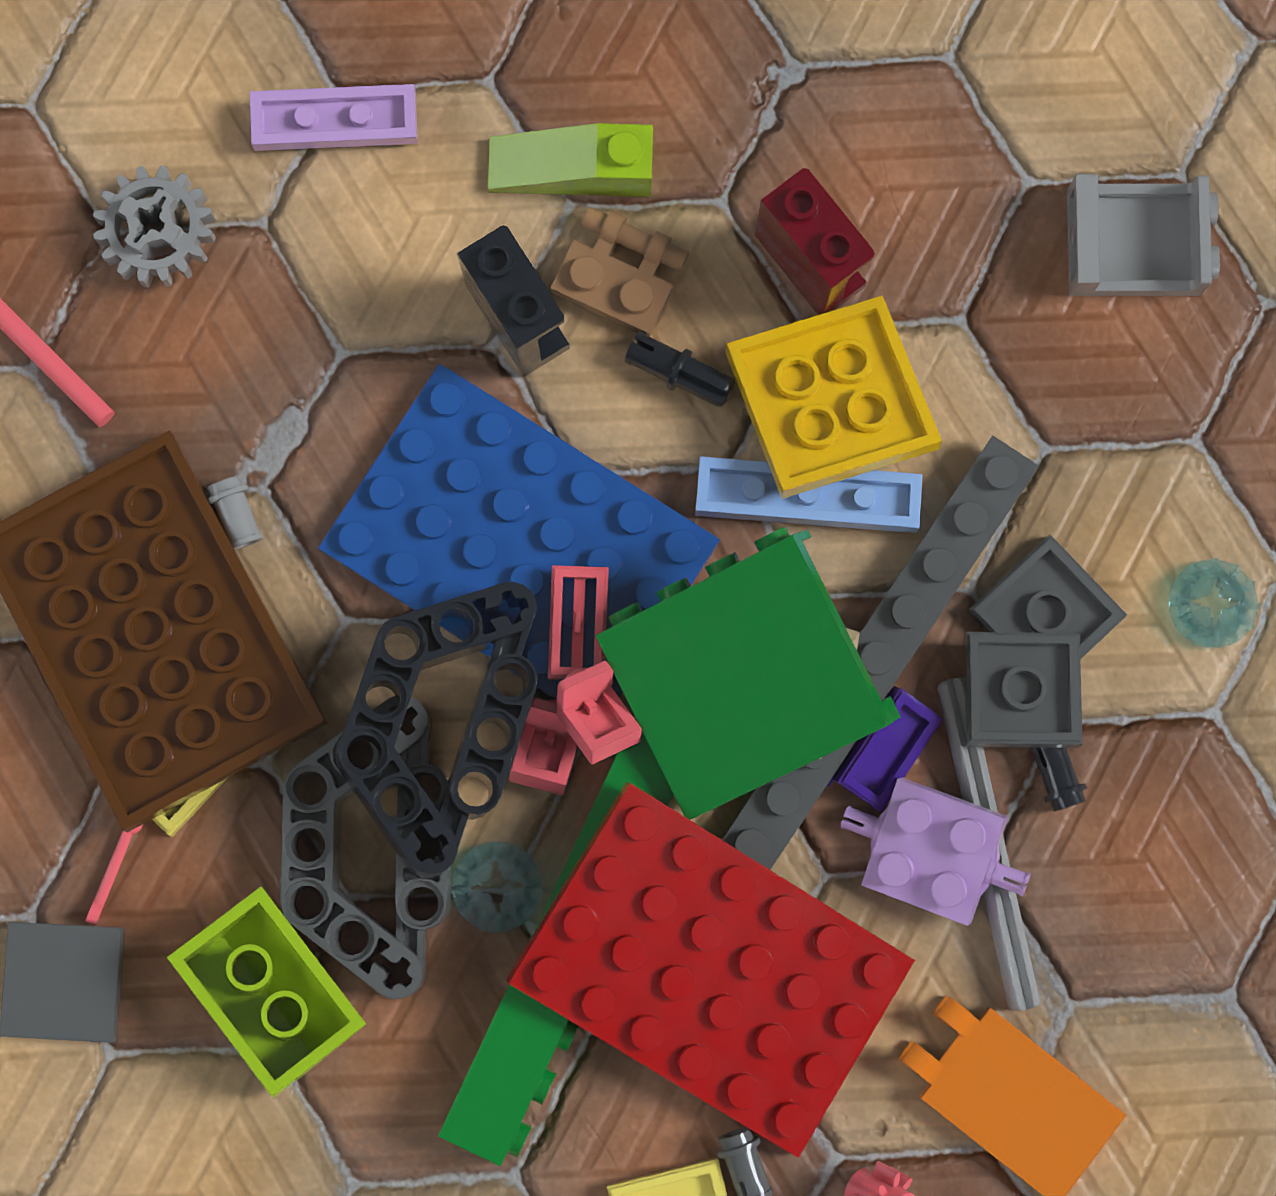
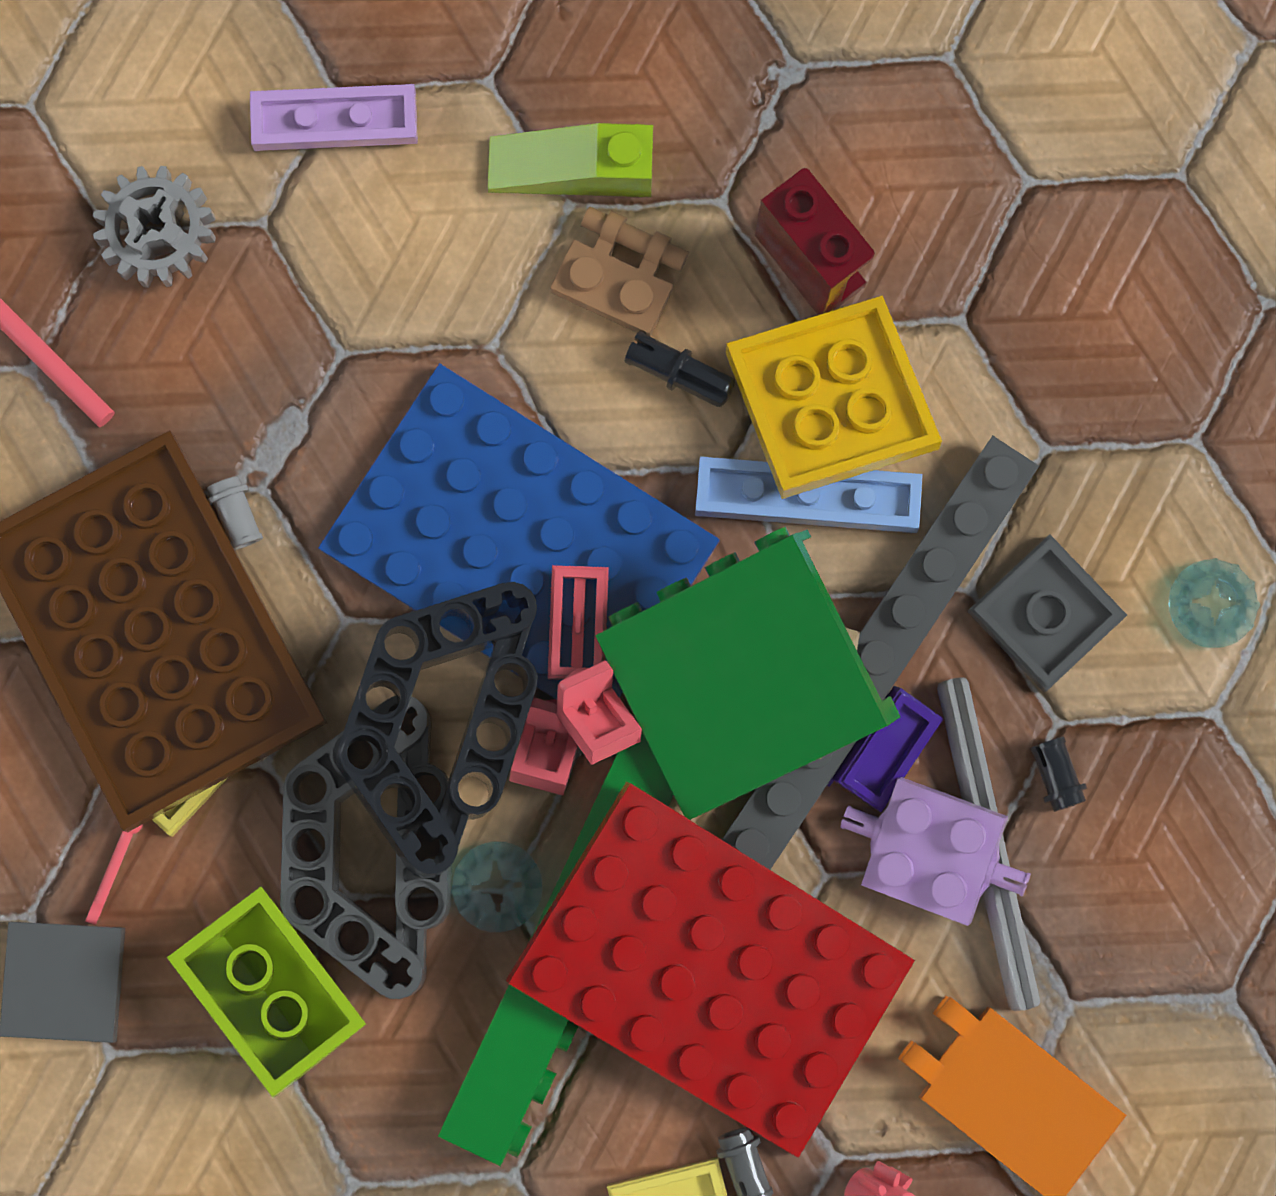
(513, 299): black panel -> none
(1023, 690): dark grey tile -> none
(1141, 238): light grey panel -> none

